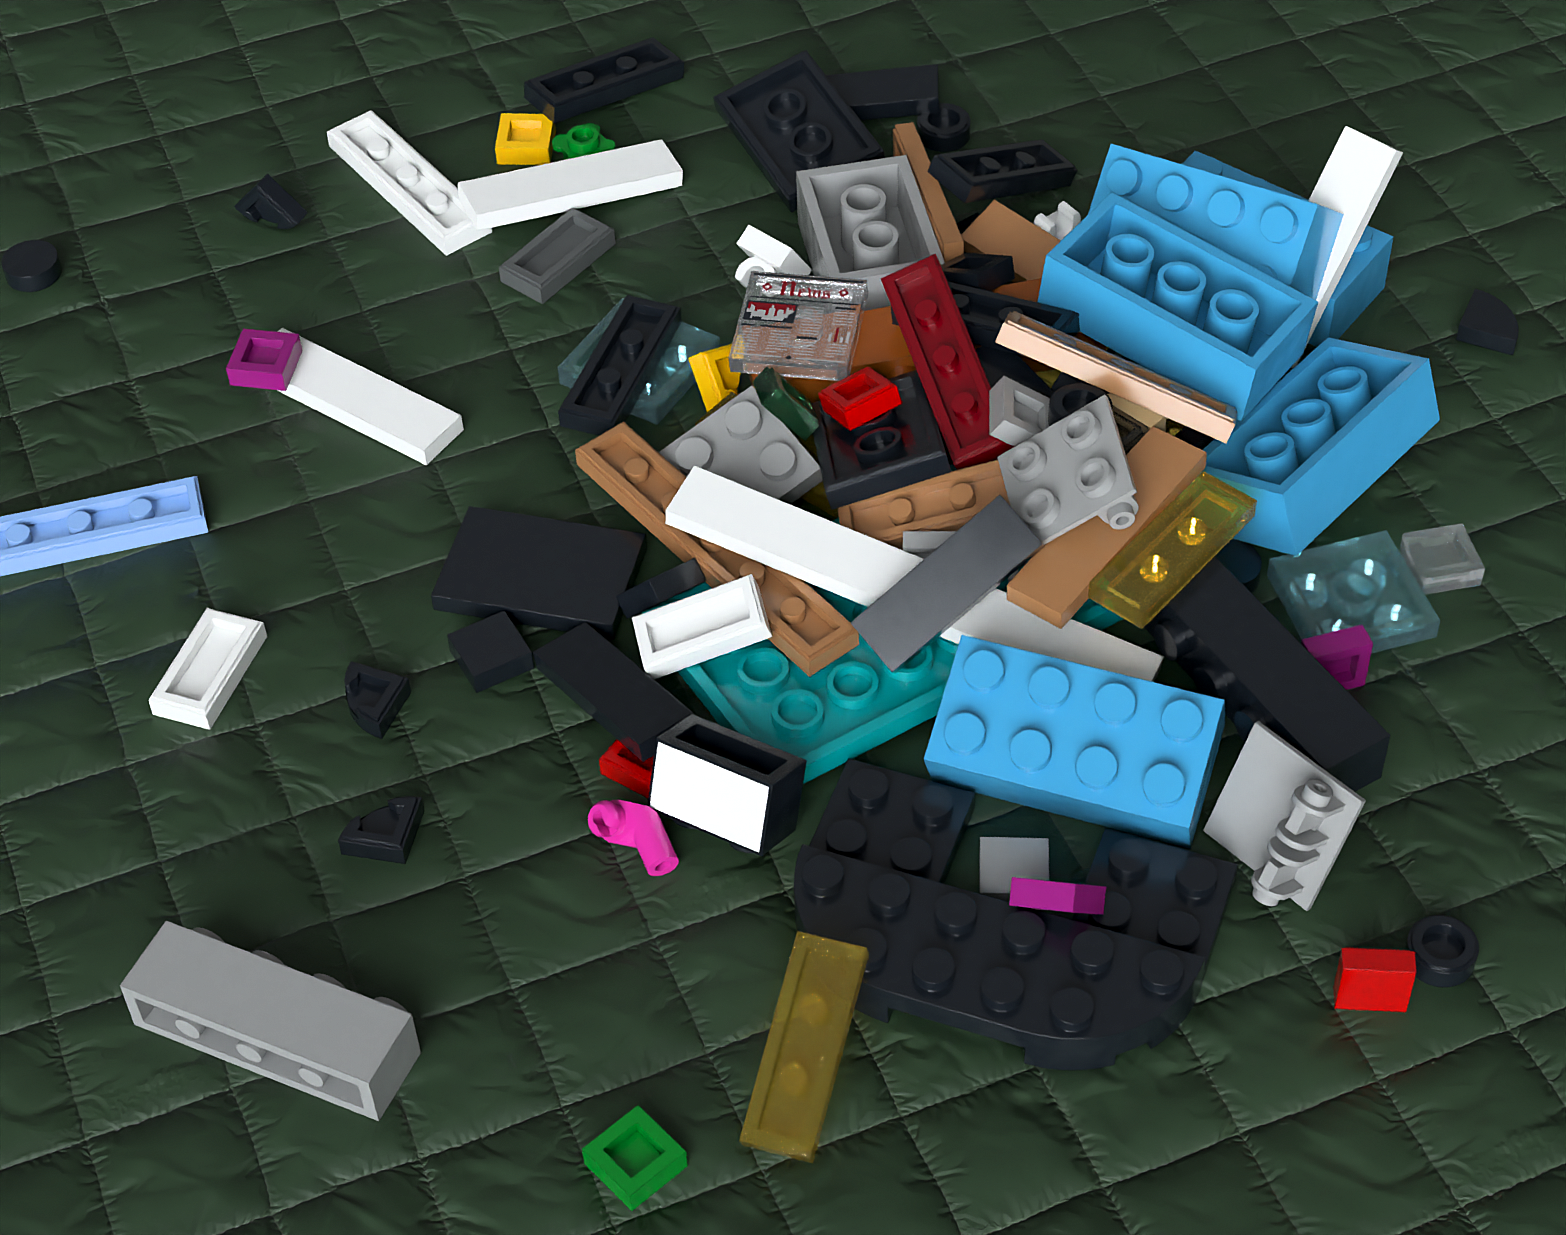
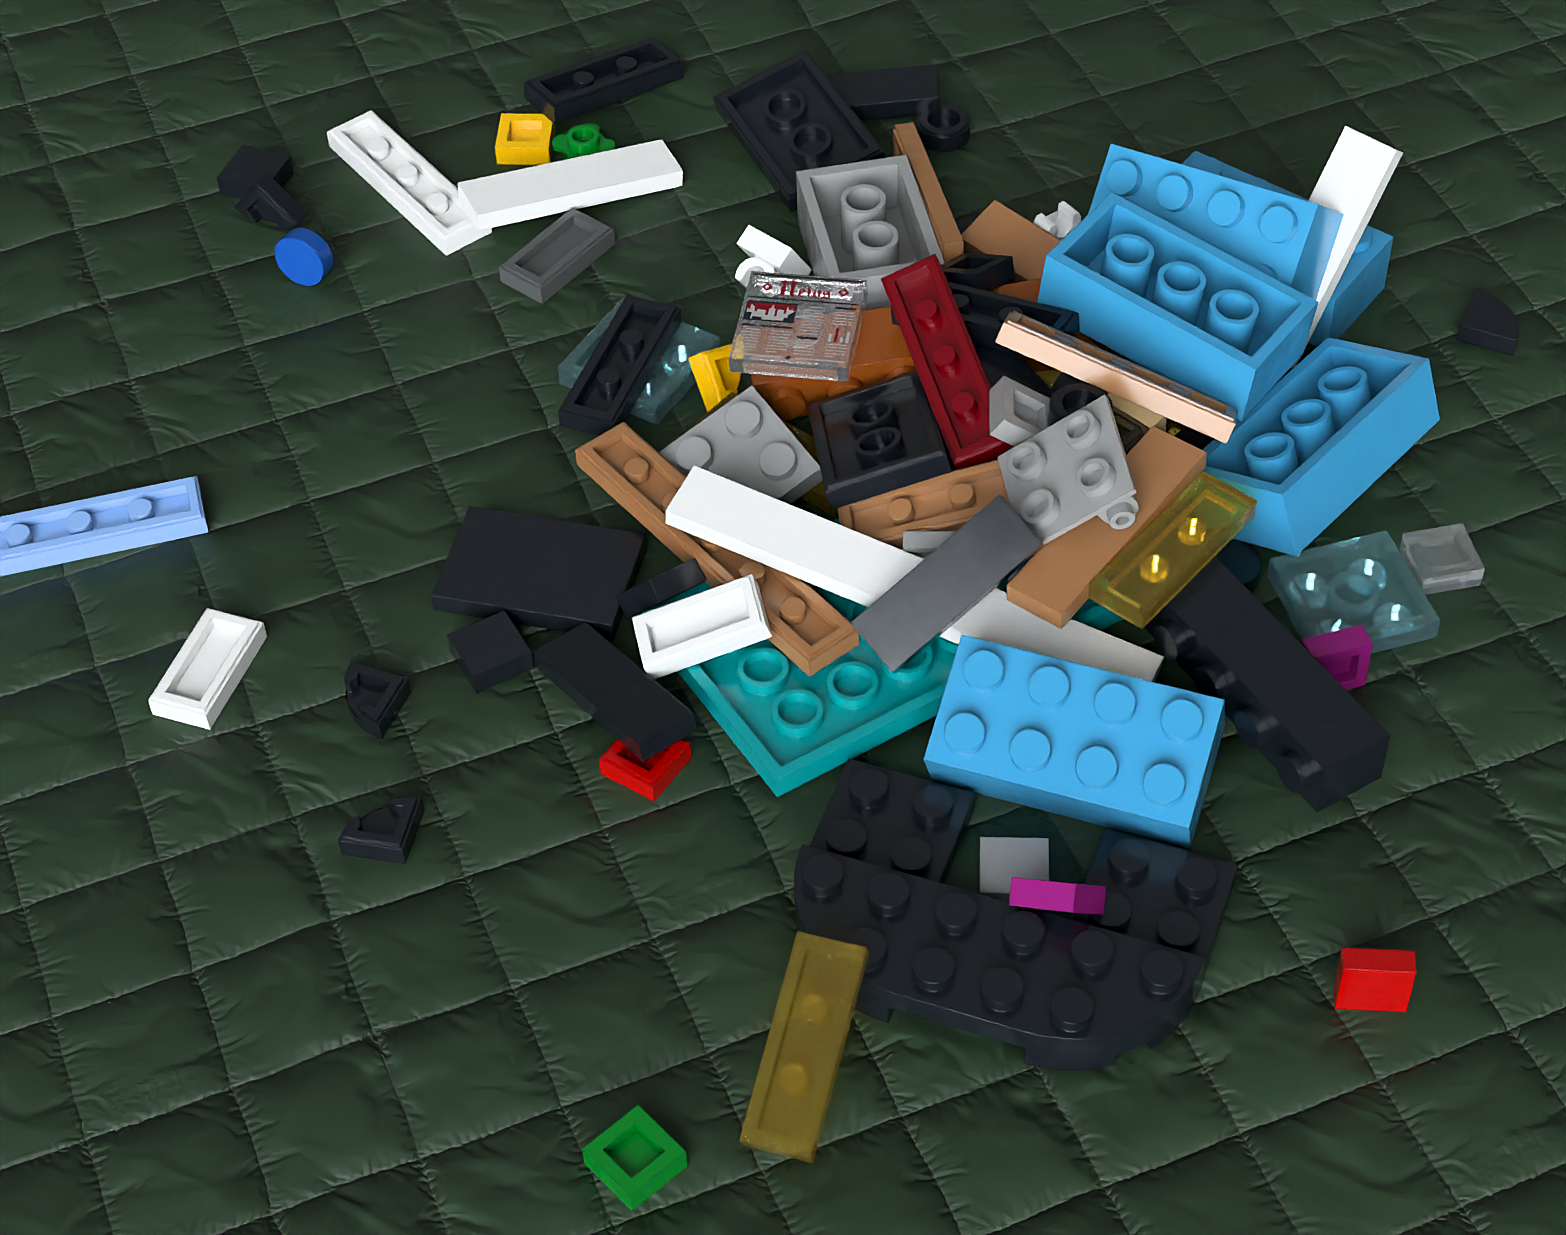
(31, 265): black tile -> none
(249, 167): none -> black tile
(264, 359): magenta tile -> none
(272, 1018): light grey brick -> none
(303, 256): none -> blue tile
(372, 403): white tile -> none
(635, 827): dark pink arm -> none
(726, 785): brick -> none
(786, 402): clear green tile -> none
(859, 398): red tile -> none
(1002, 170): black tile -> none
(1283, 818): light grey hinge -> none
(1443, 950): black tile -> none

